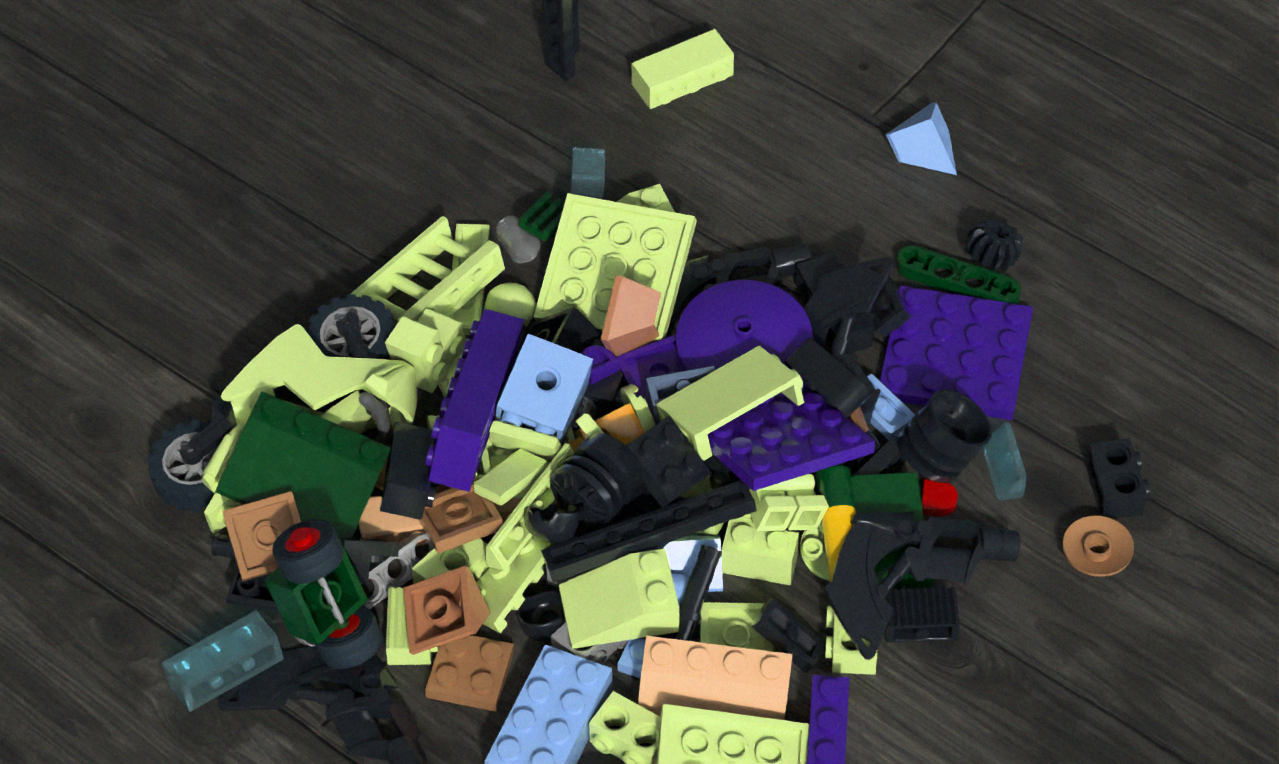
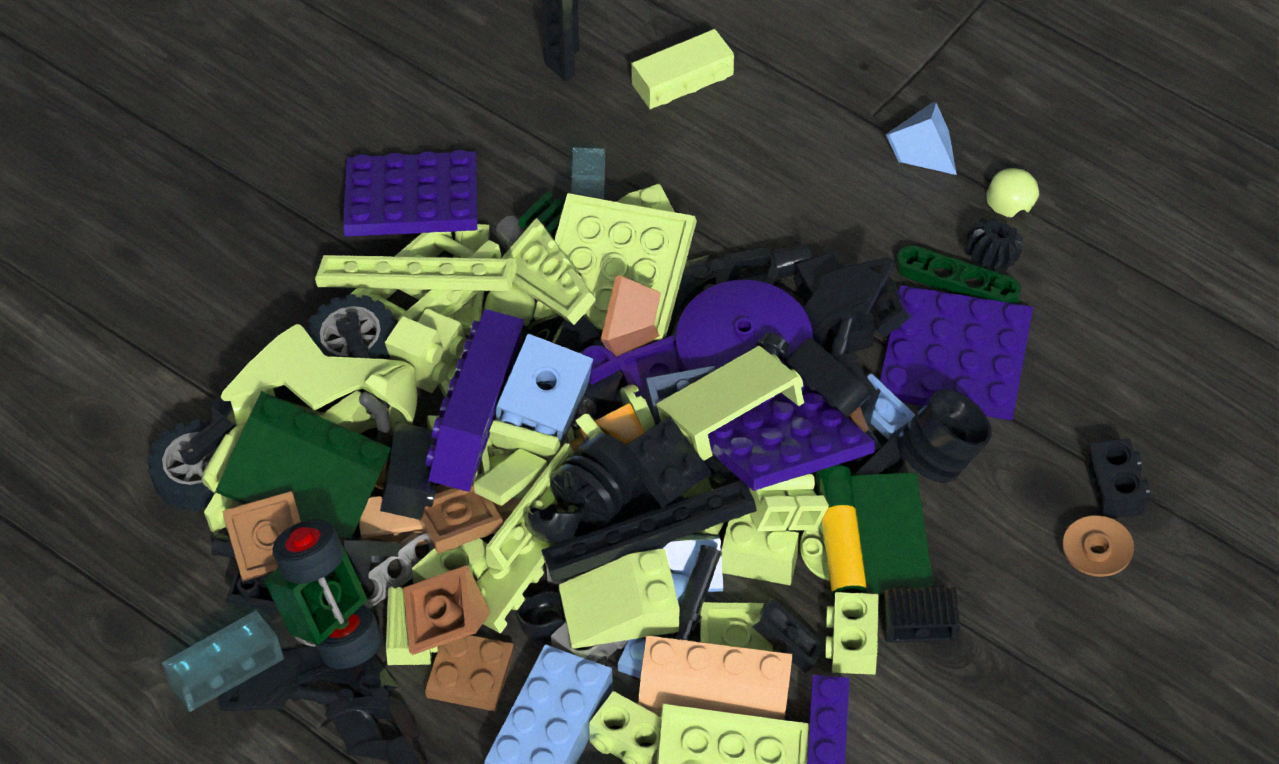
(410, 193): none -> dark purple plate
(416, 273): none -> yellowish green tile
(548, 274): none -> yellowish green wing
(774, 345): none -> black plate
(854, 586): black piece -> none
(938, 498): red tile -> none
(1005, 464): clear light blue slope -> none
(1012, 192): none -> yellowish green hair

